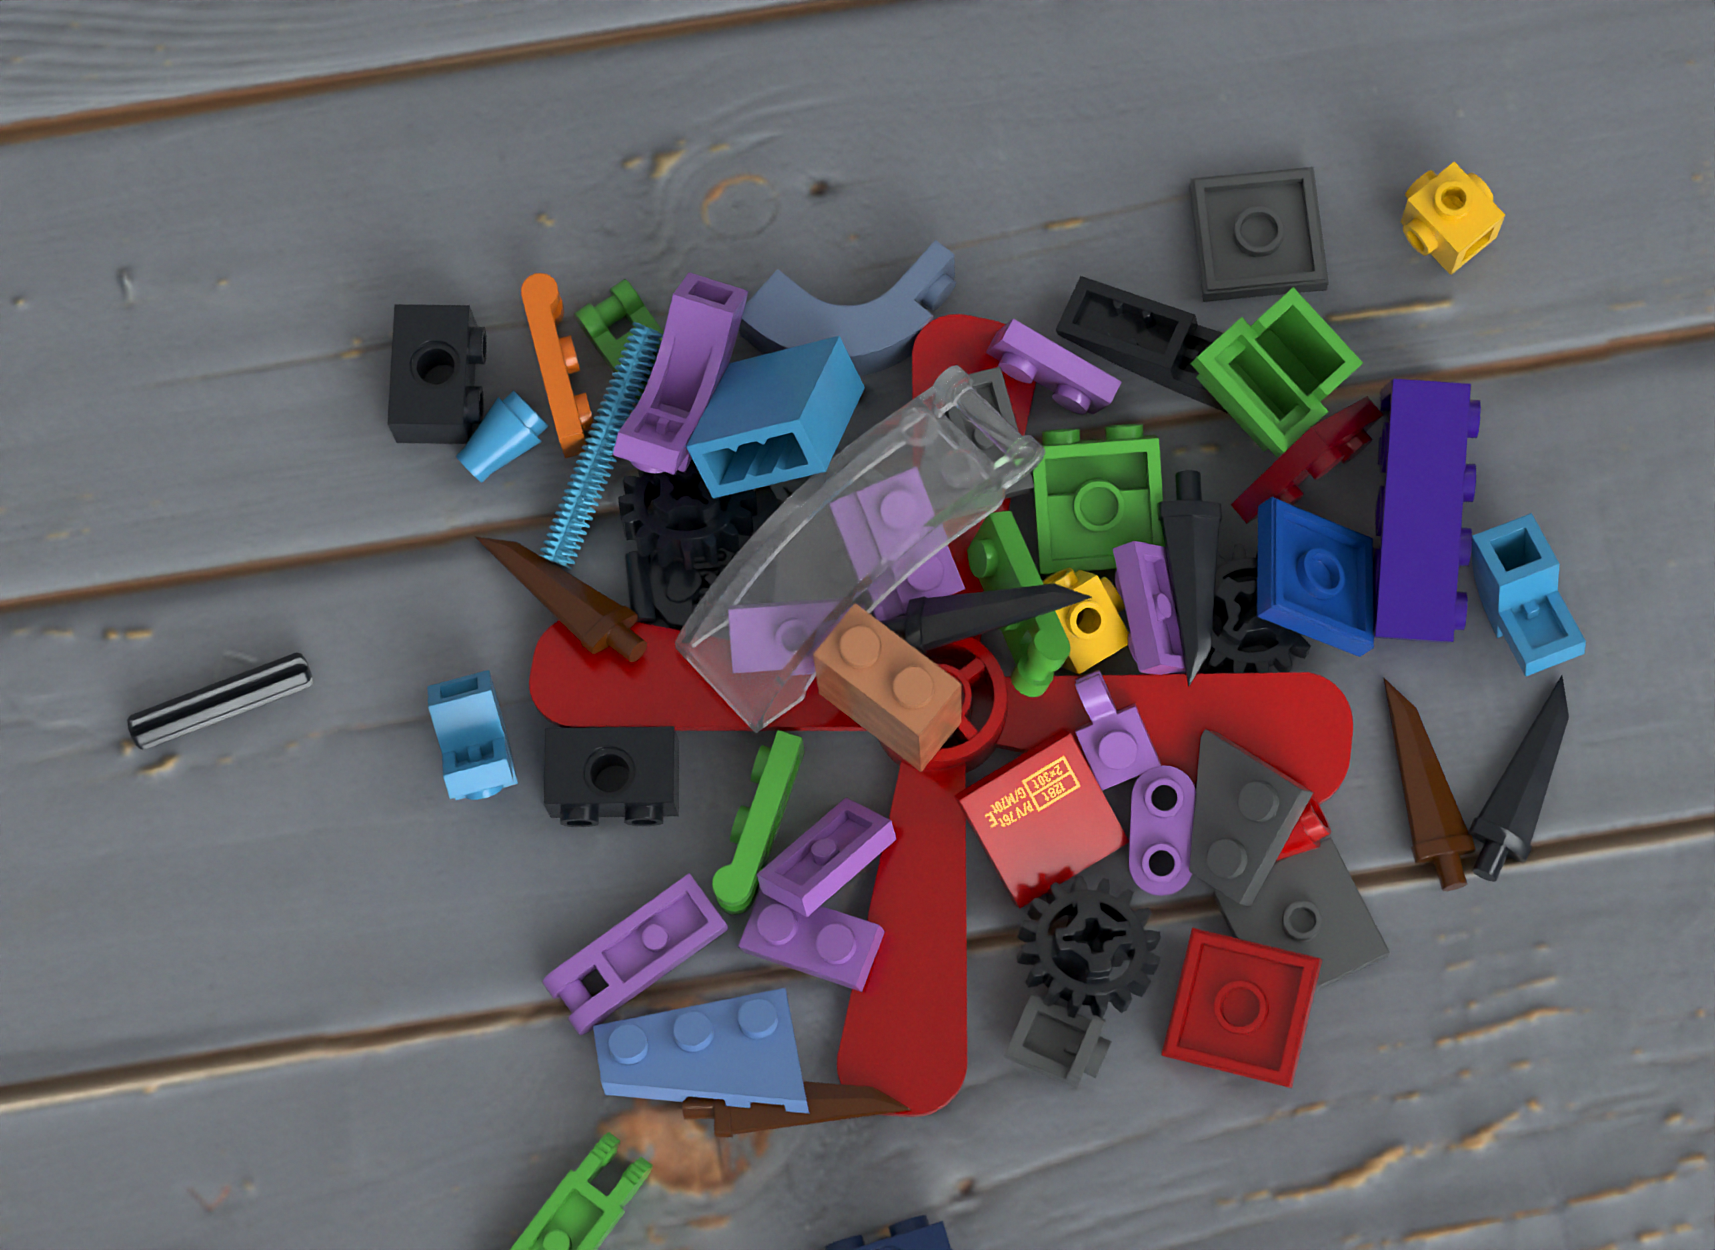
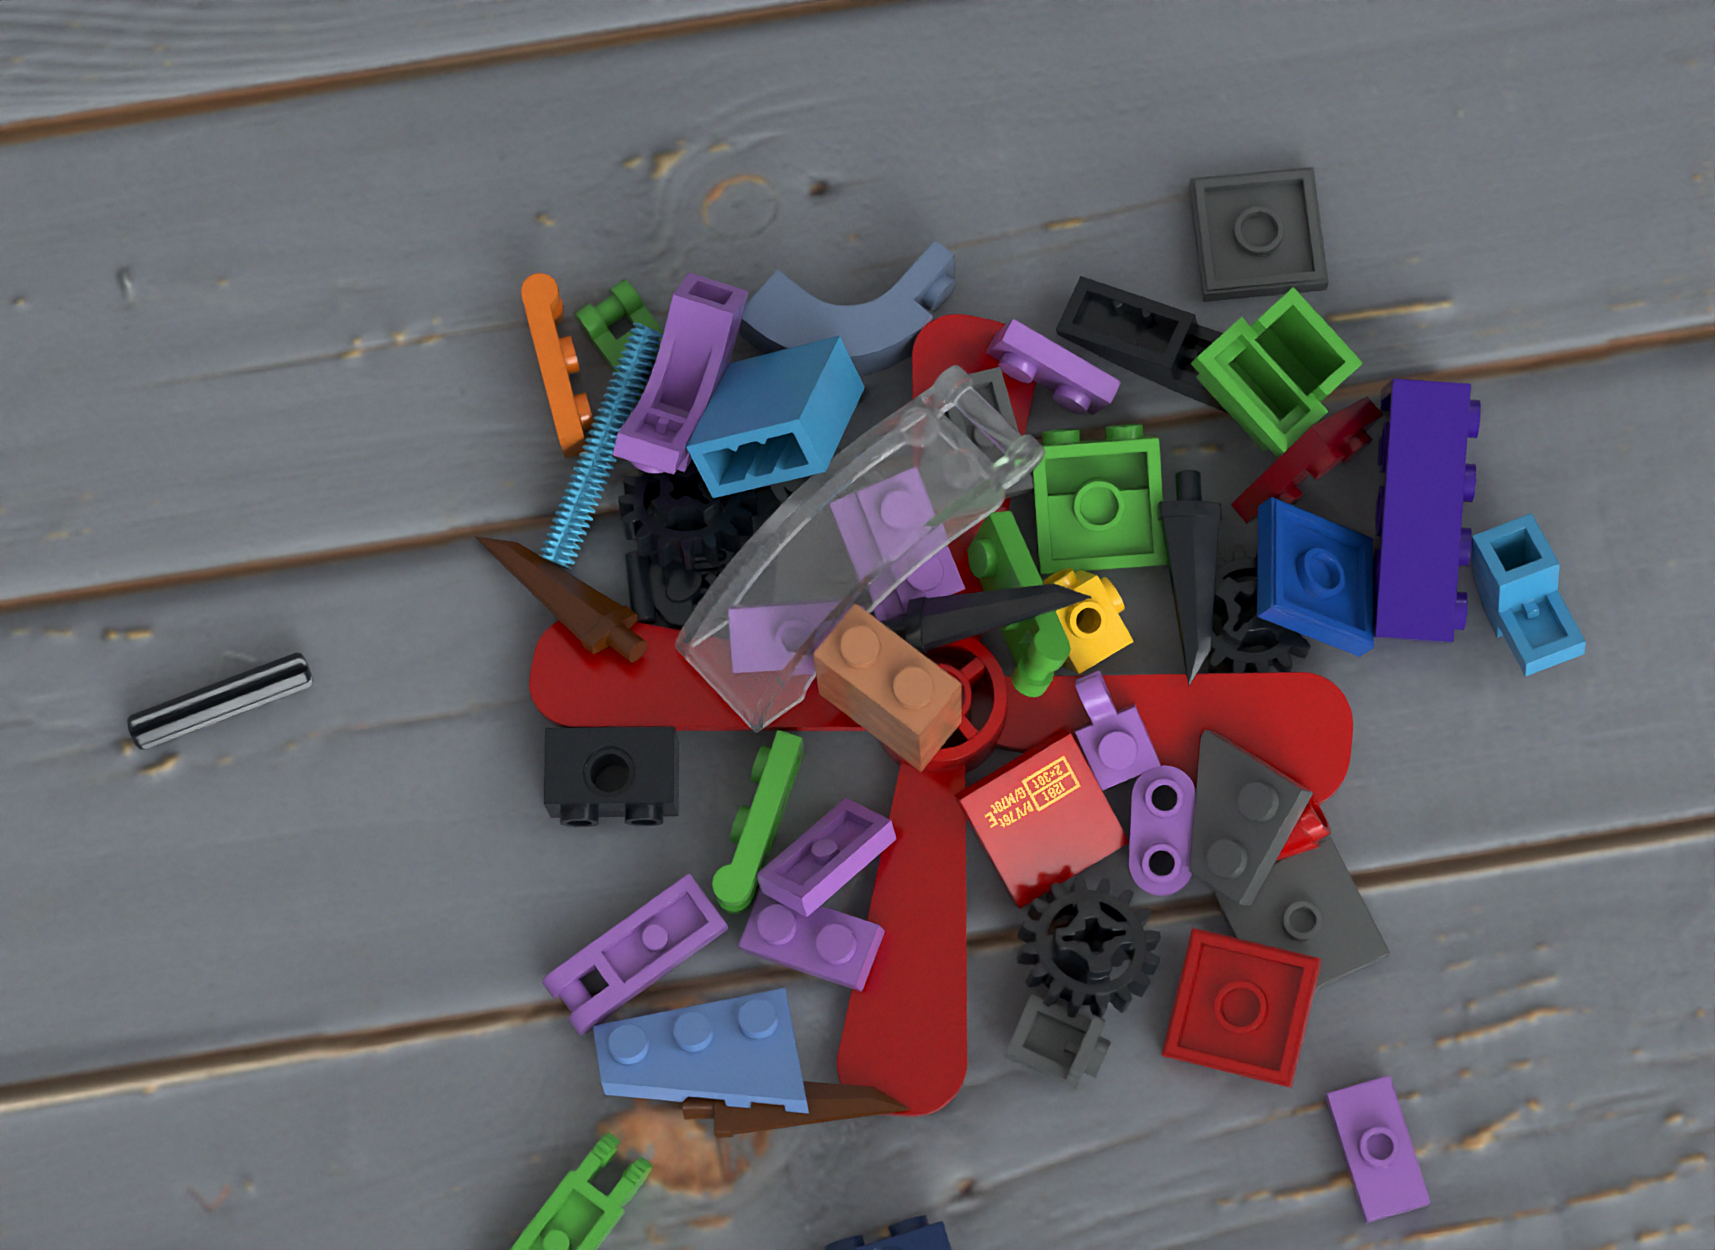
(422, 340): black brick -> none
(471, 737): dark azure brick -> none
(502, 436): dark azure cone -> none
(1150, 608): medium lavender plate -> none
(1377, 1149): none -> medium lavender plate
(1432, 812): reddish brown bar -> none
(1450, 216): yellow brick -> none
(1516, 802): black bar -> none

